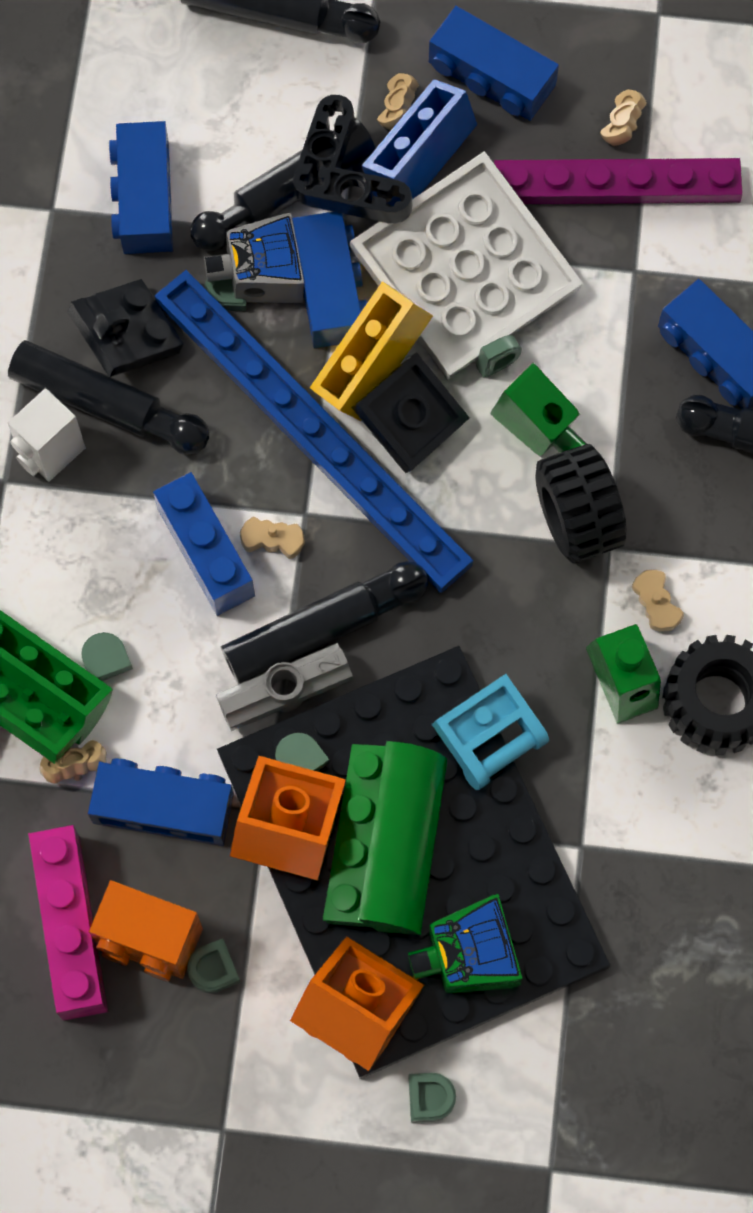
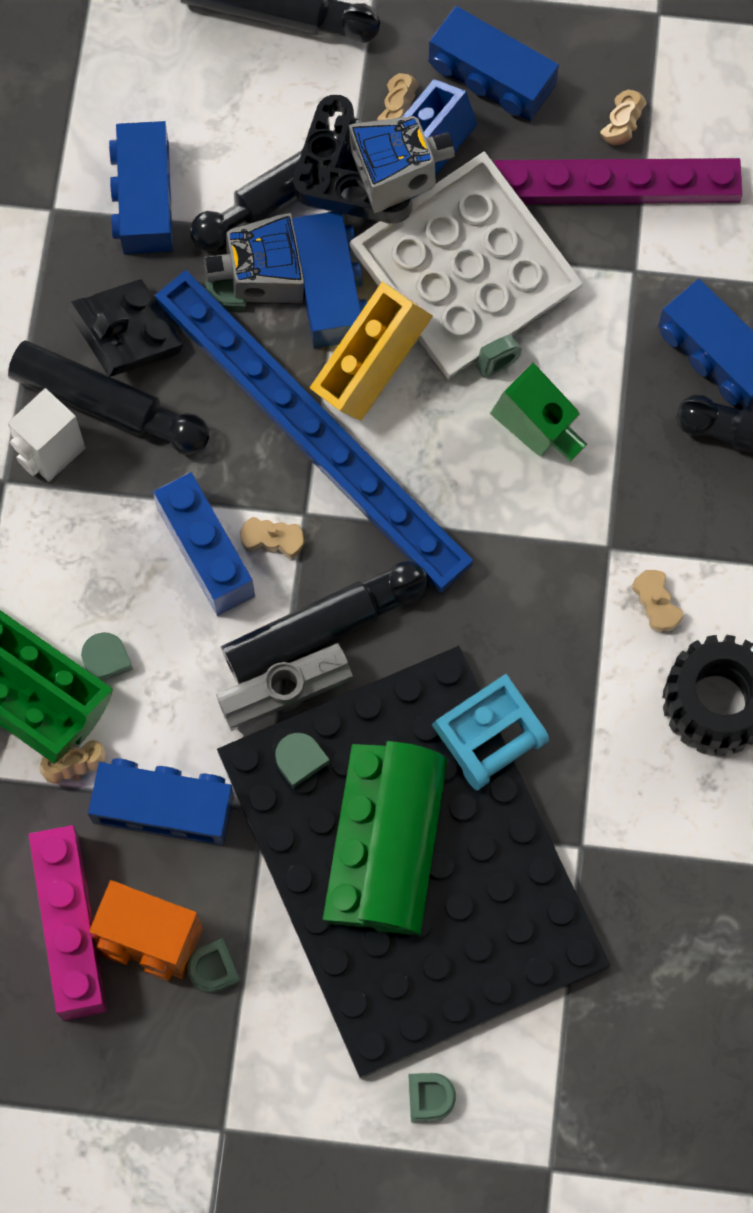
(287, 817): orange slope -> none
(356, 1003): orange slope -> none
(396, 159): none -> torso
(410, 412): black hinge -> none
(470, 950): torso -> none
(581, 503): black tyre -> none
(624, 669): green torso -> none

